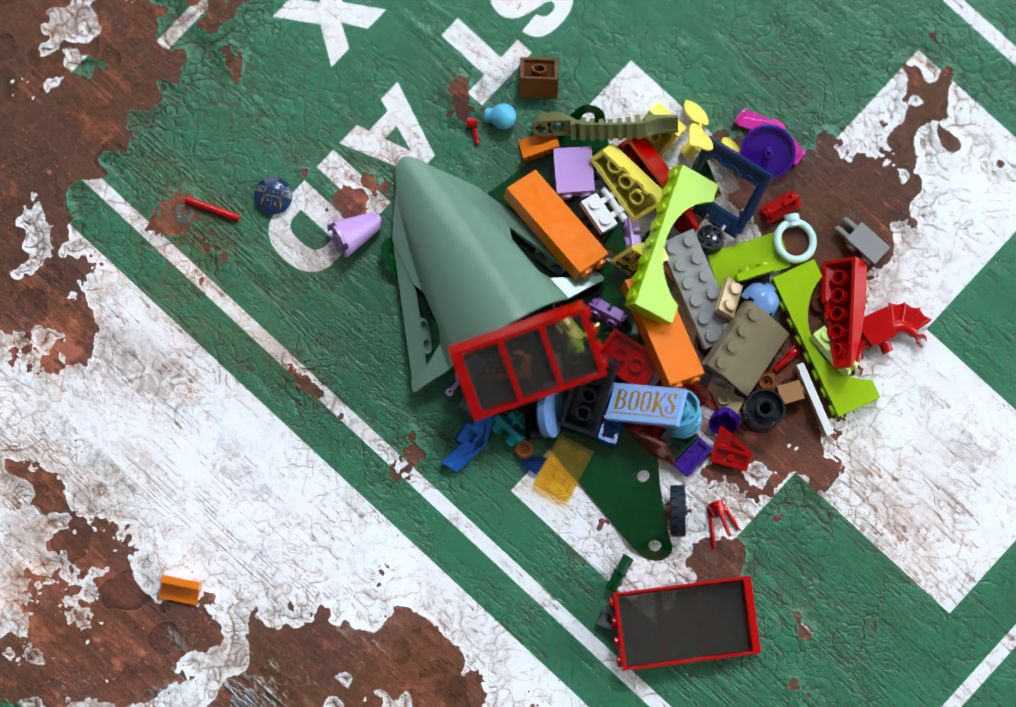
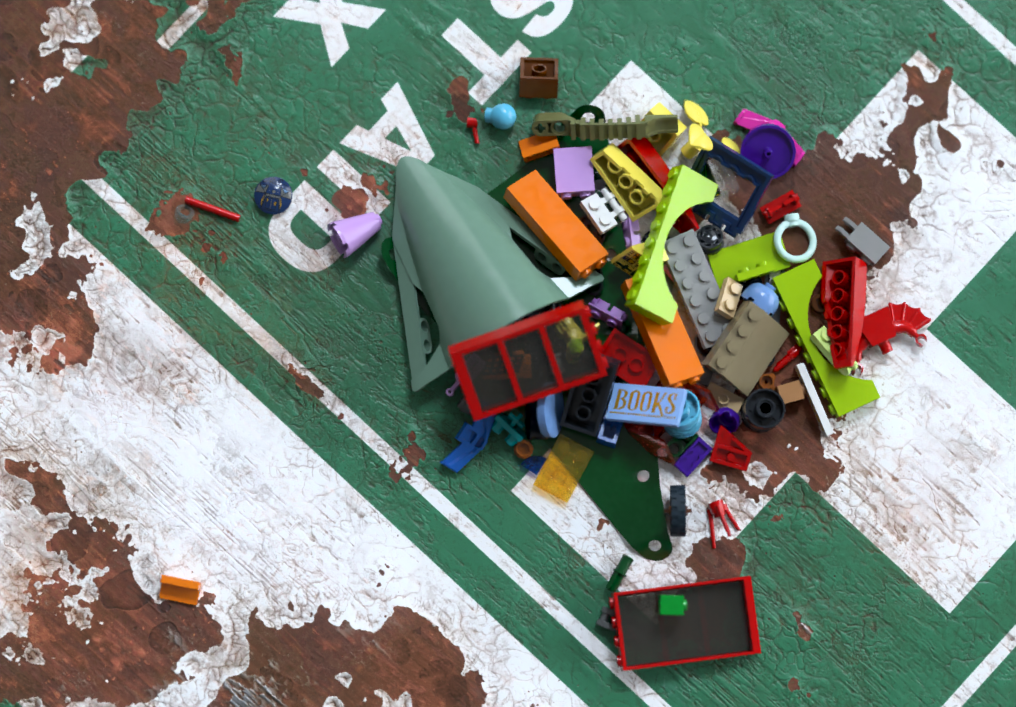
(671, 605): none -> green brick

